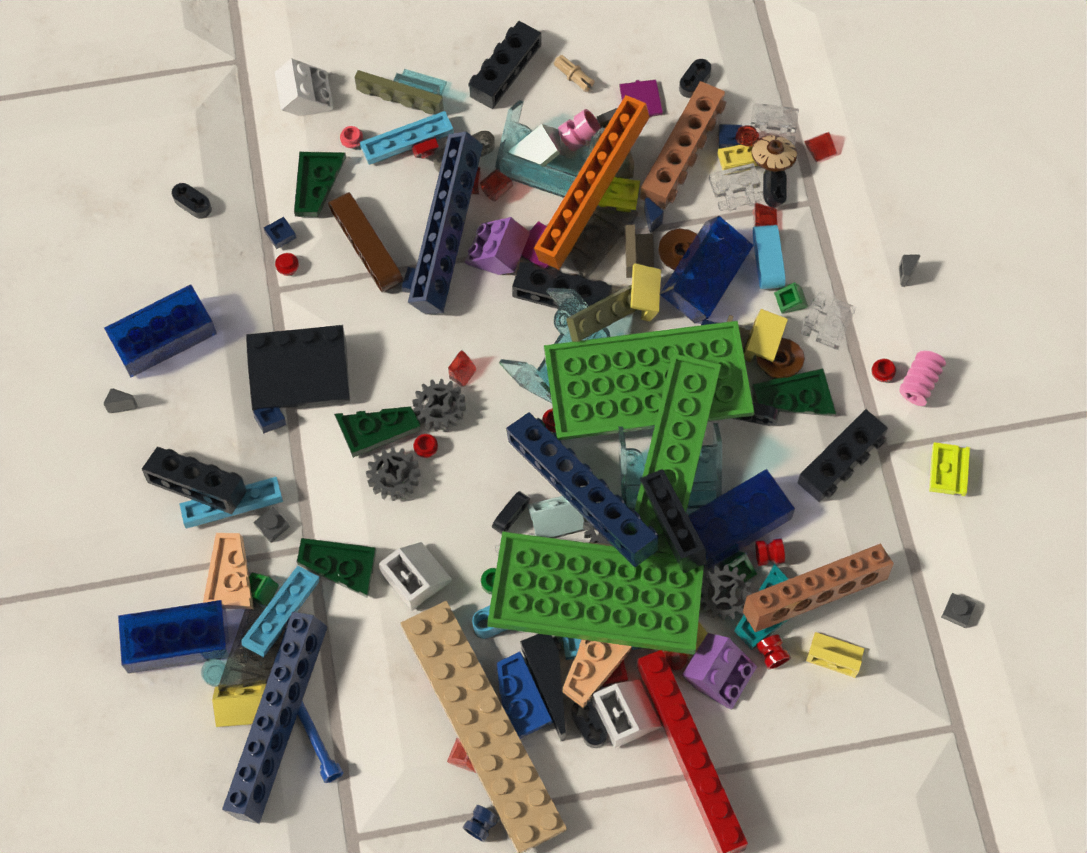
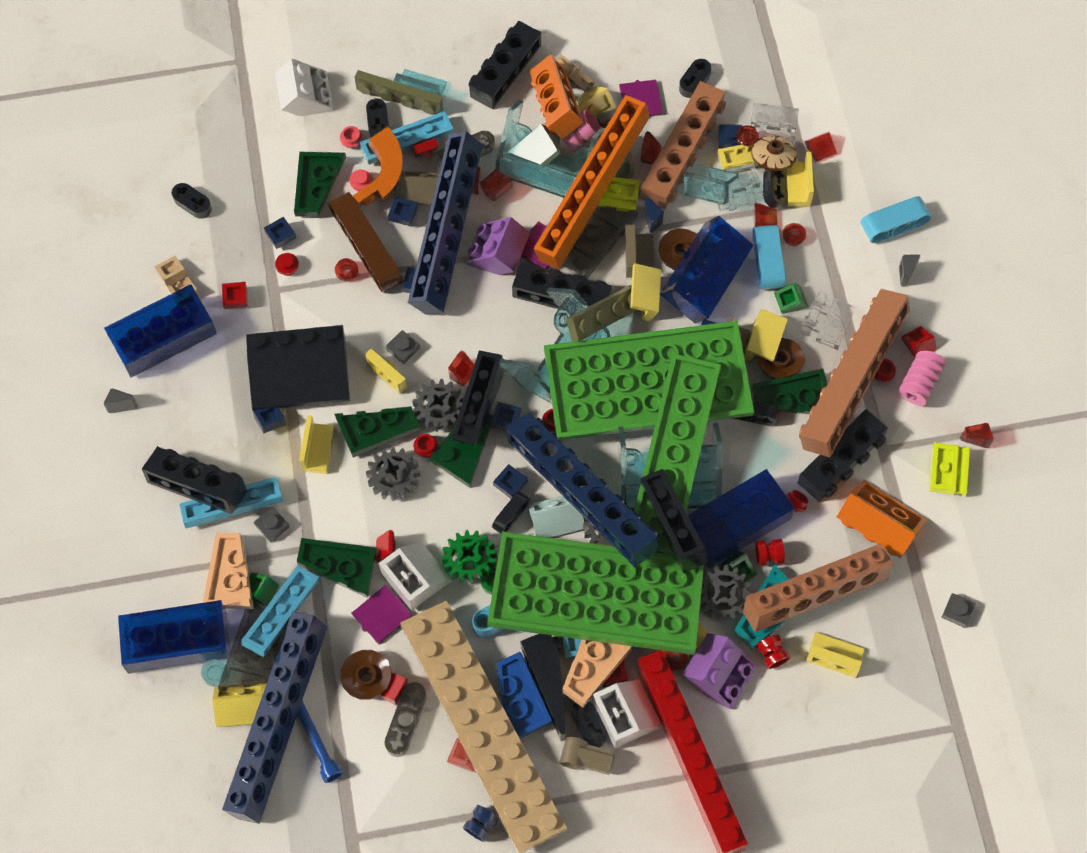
(174, 275): none -> tan slope
(234, 295): none -> red plate
(316, 447): none -> light yellow panel
(343, 264): none -> clear red plate
(360, 179): none -> coral plate
(364, 663): none -> reddish brown dish
(381, 119): none -> black beam
(381, 614): none -> magenta piece
(385, 545): none -> red slope
(386, 371): none -> light yellow plate
(390, 156): none -> orange arch
(394, 689): none -> red slope
(402, 211): none -> dark blue plate
(402, 347): none -> dark grey plate
(405, 699): none -> clear smoke beam
(418, 186): none -> dark tan panel
(461, 458): none -> dark green wing
(469, 557): none -> green gear
(479, 397): none -> black slope
(505, 415): none -> dark blue plate
(510, 481): none -> dark blue plate
(555, 97): none -> orange brick
(579, 755): none -> dark tan piece
(596, 100): none -> light yellow panel
(650, 149): none -> clear red slope
(709, 184): none -> clear light blue panel
(794, 240): none -> clear red plate
(798, 500): none -> red plate
(800, 183): none -> light yellow panel
(854, 373): none -> nougat brick
(881, 518): none -> orange slope
(895, 219): none -> medium azure beam
(919, 340): none -> red slope
(978, 435): none -> clear red slope

